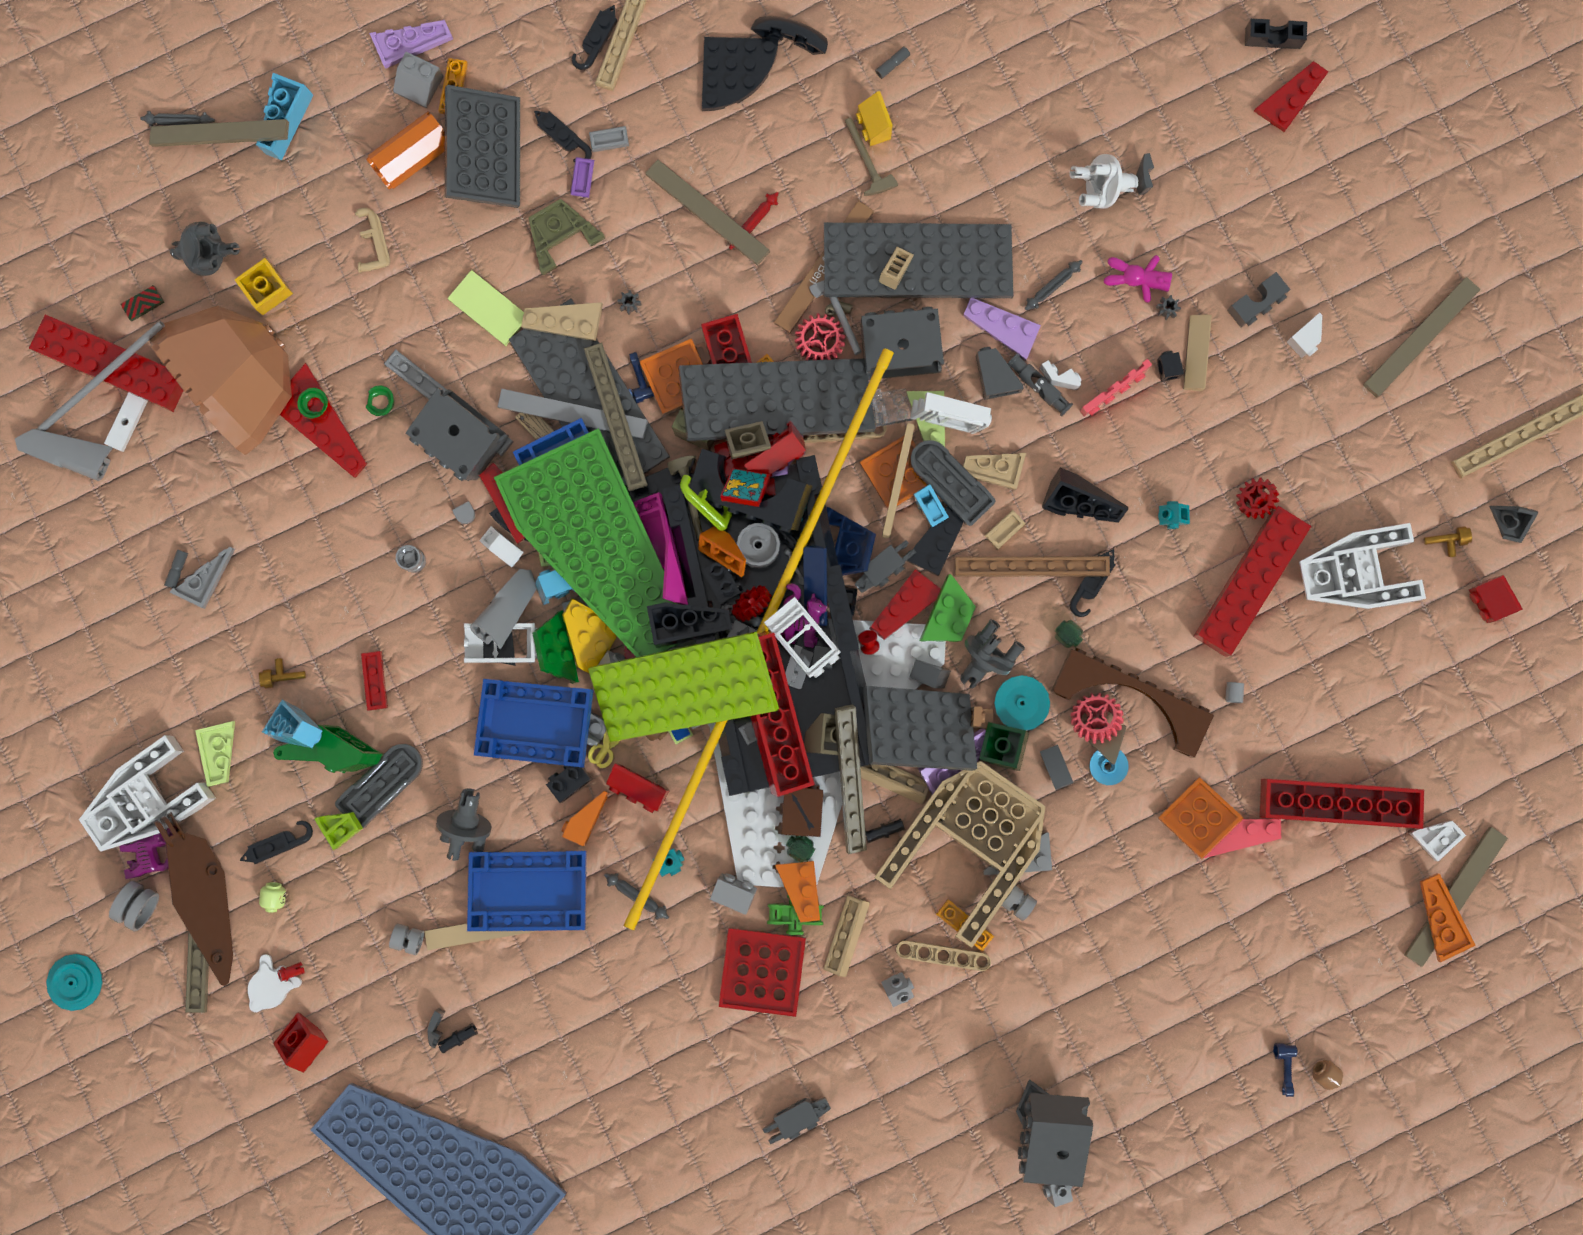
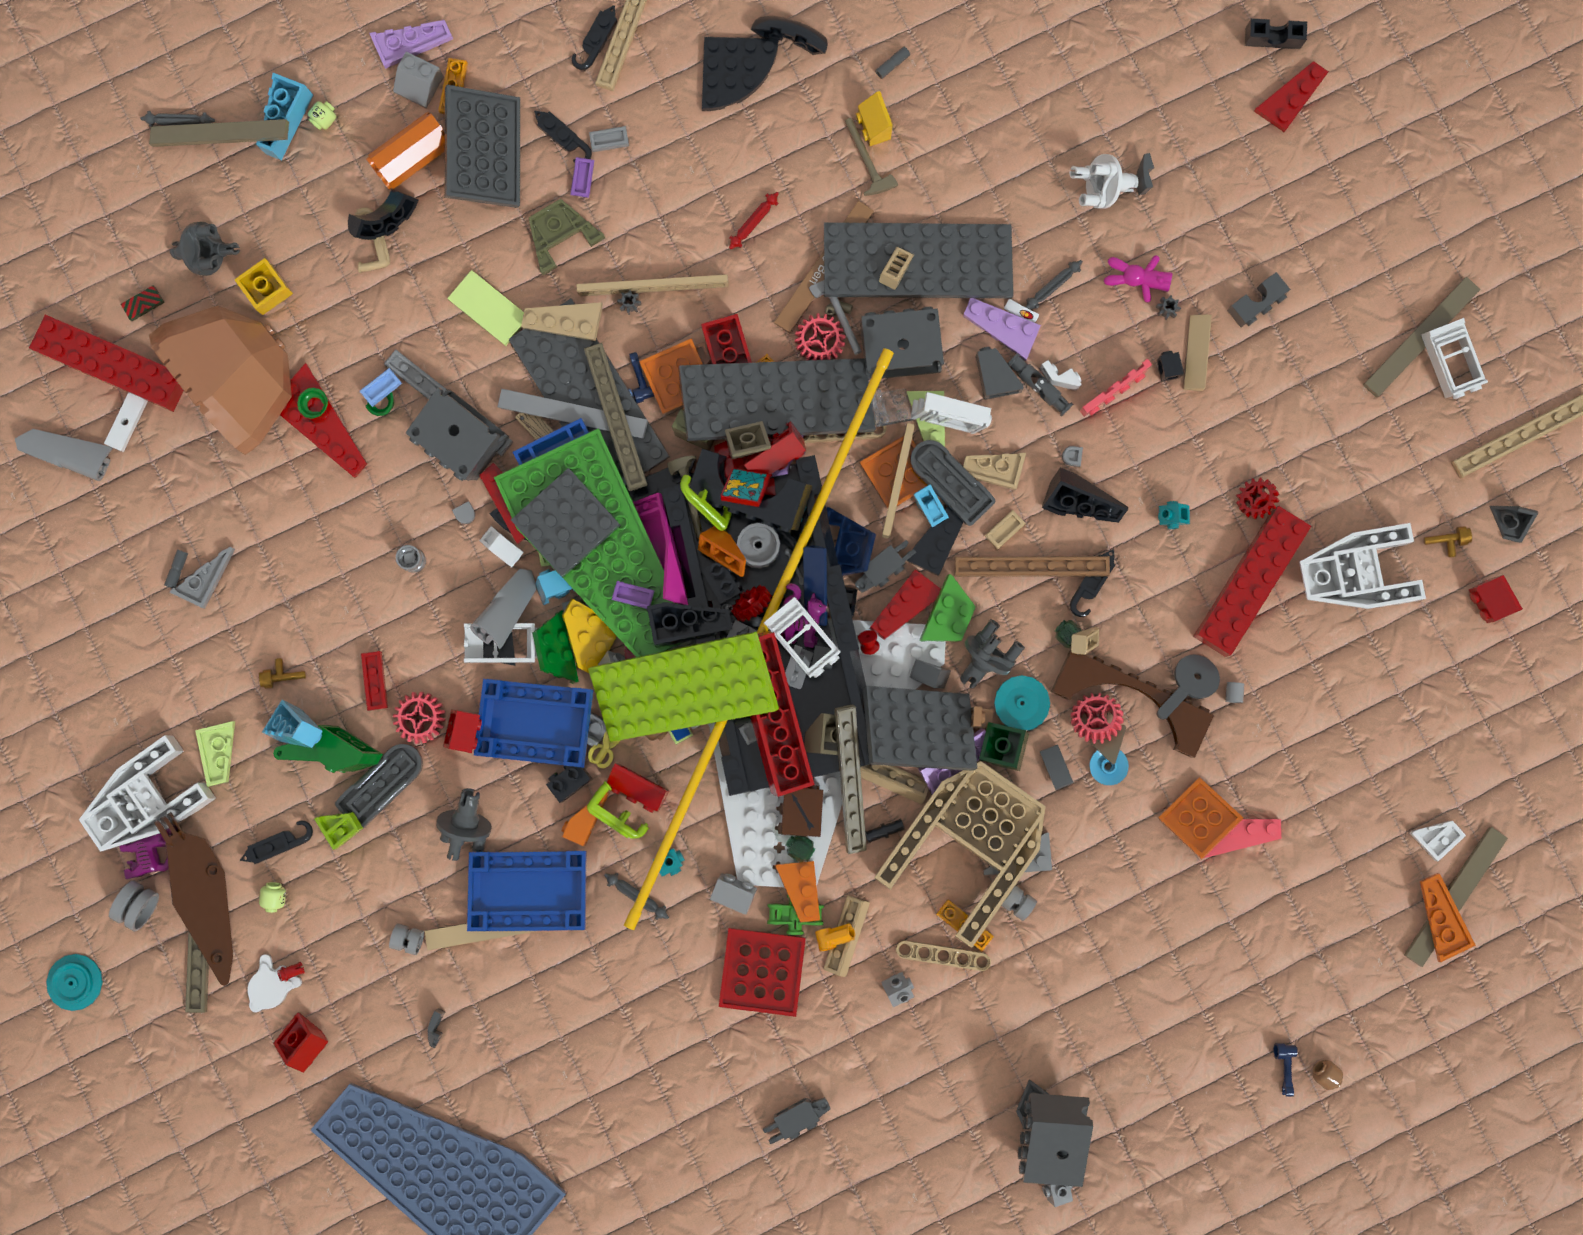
(101, 376): light grey piece -> none
(322, 115): none -> yellowish green head
(380, 387): none -> light blue tile
(384, 219): none -> black brick
(418, 726): none -> coral gear
(457, 1038): black pin -> none
(462, 731): none -> red slope
(565, 522): none -> dark grey plate
(616, 823): none -> lime piece
(632, 595): none -> medium lavender tile
(653, 285): none -> tan tile
(707, 212): dark tan tile -> none
(831, 937): none -> light orange piece
(1021, 311): none -> white sticker
(1072, 456): none -> light grey tile
(1085, 641): none -> tan slope
(1189, 685): none -> dark grey piece
(1308, 337): white slope -> none
(1342, 803): red brick -> none
(1446, 334): none -> white door

